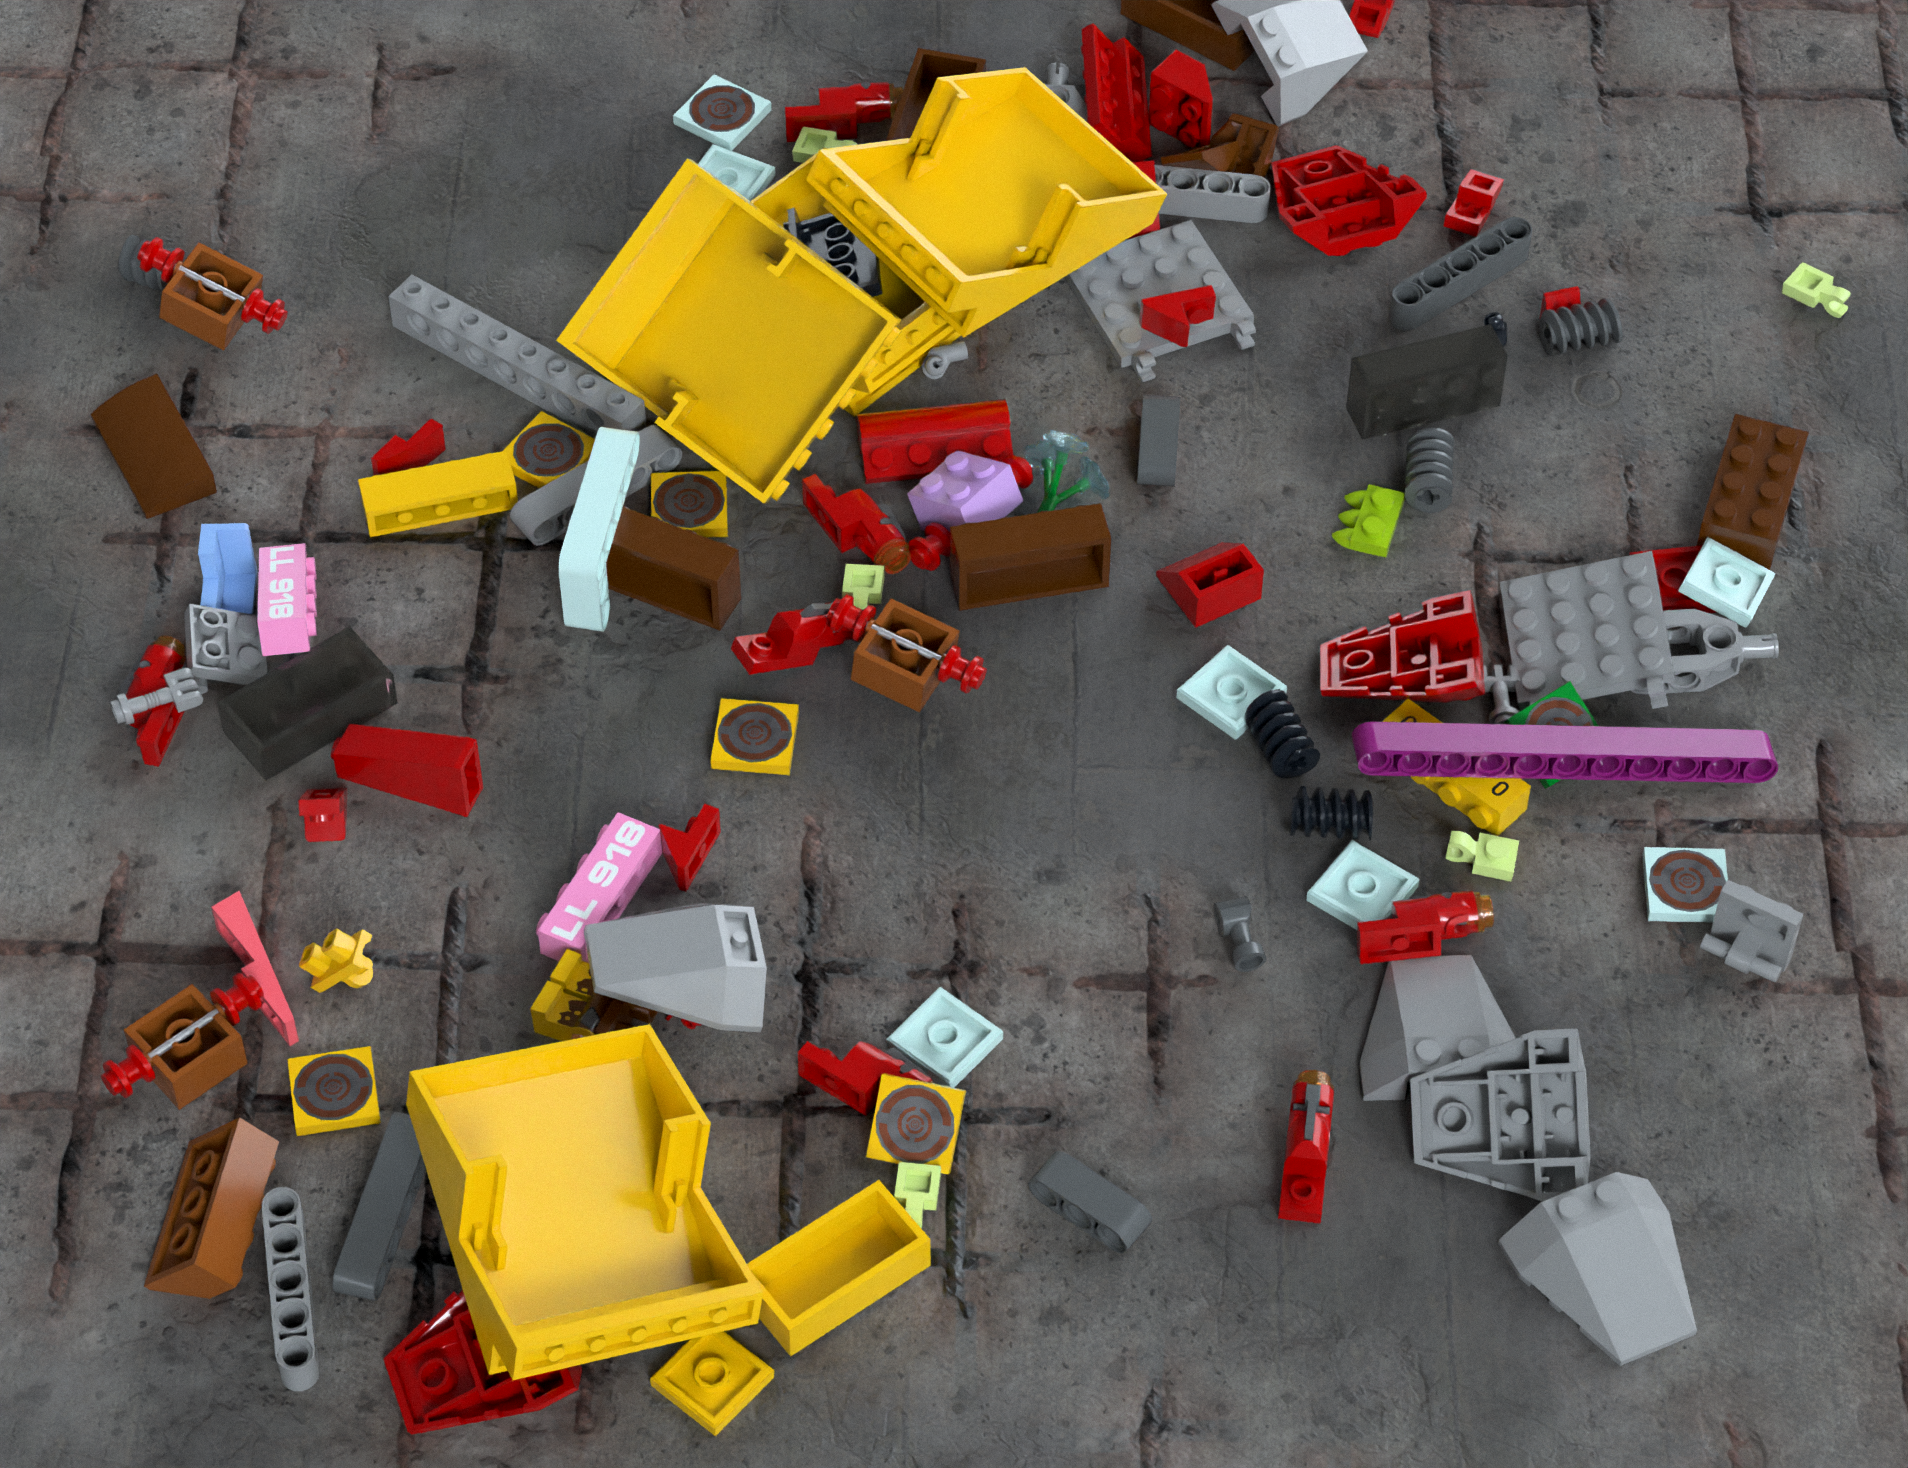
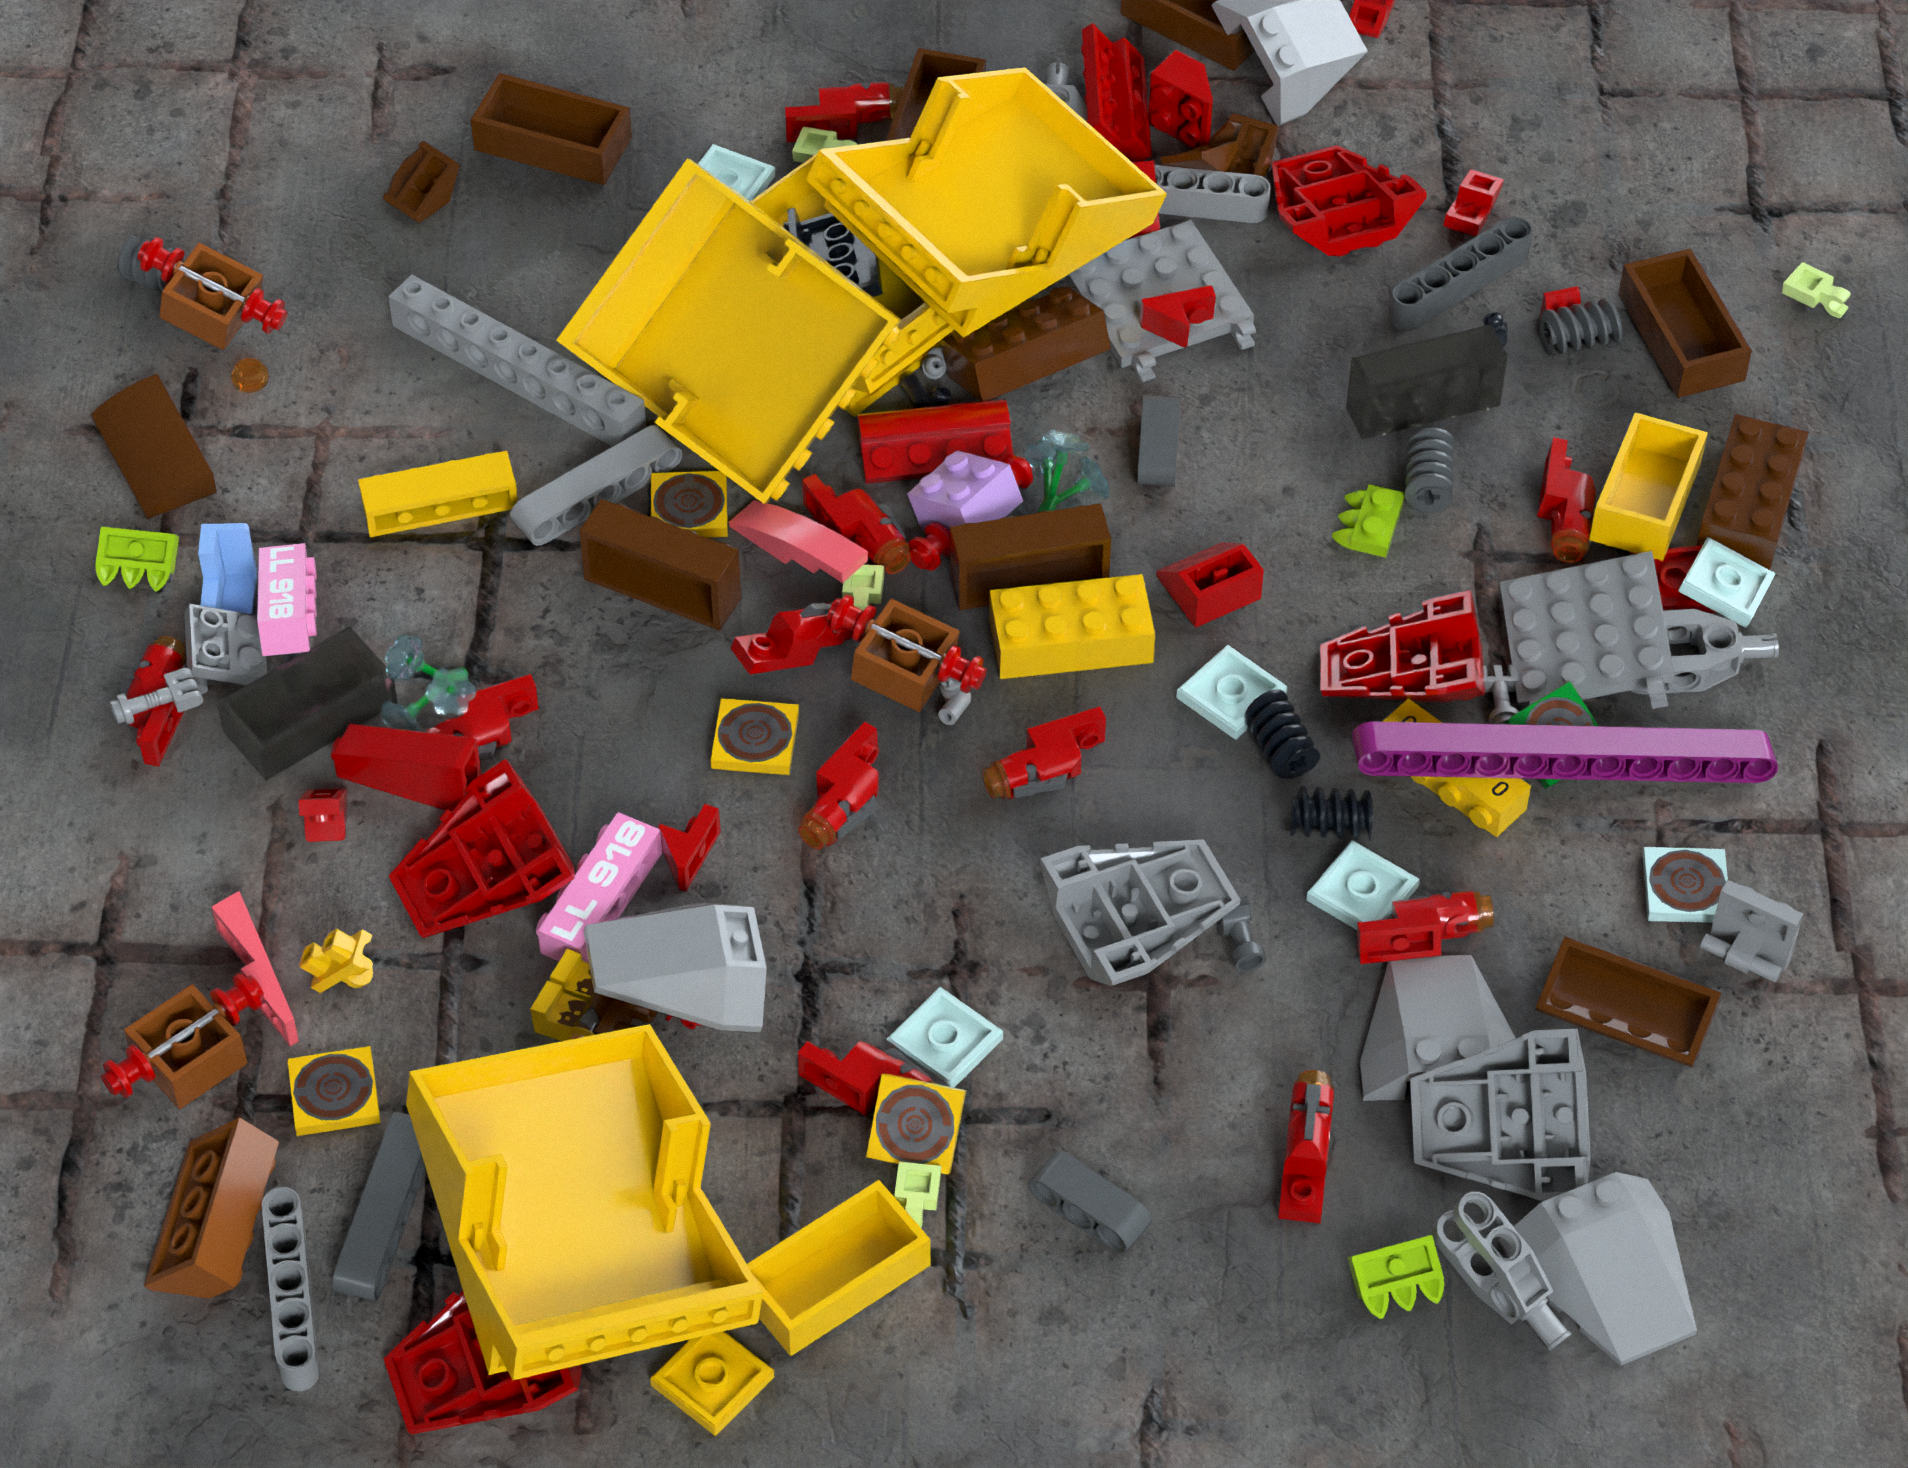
(134, 554): none -> lime plate
(249, 375): none -> clear orange plate
(416, 452): red slope -> none
(422, 183): none -> reddish brown slope
(448, 691): none -> clear light blue plant
(483, 857): none -> red wedge
(489, 714): none -> red plate
(547, 450): tile -> none
(551, 128): none -> reddish brown piece
(593, 528): light aqua beam -> none
(722, 112): tile -> none
(800, 539): none -> coral slope
(844, 790): none -> red plate
(922, 398): none -> black arm
(955, 701): none -> light grey arm
(1026, 344): none -> reddish brown piece
(1049, 756): none -> red plate
(1071, 626): none -> yellow piece
(1135, 905): none -> light grey wedge
(1397, 1271): none -> lime plate
(1490, 855): yellowish green plate -> none
(1515, 1284): none -> light grey piece
(1569, 503): none -> red plate
(1628, 1002): none -> reddish brown slope
(1648, 486): none -> yellow piece
(1684, 323): none -> reddish brown piece

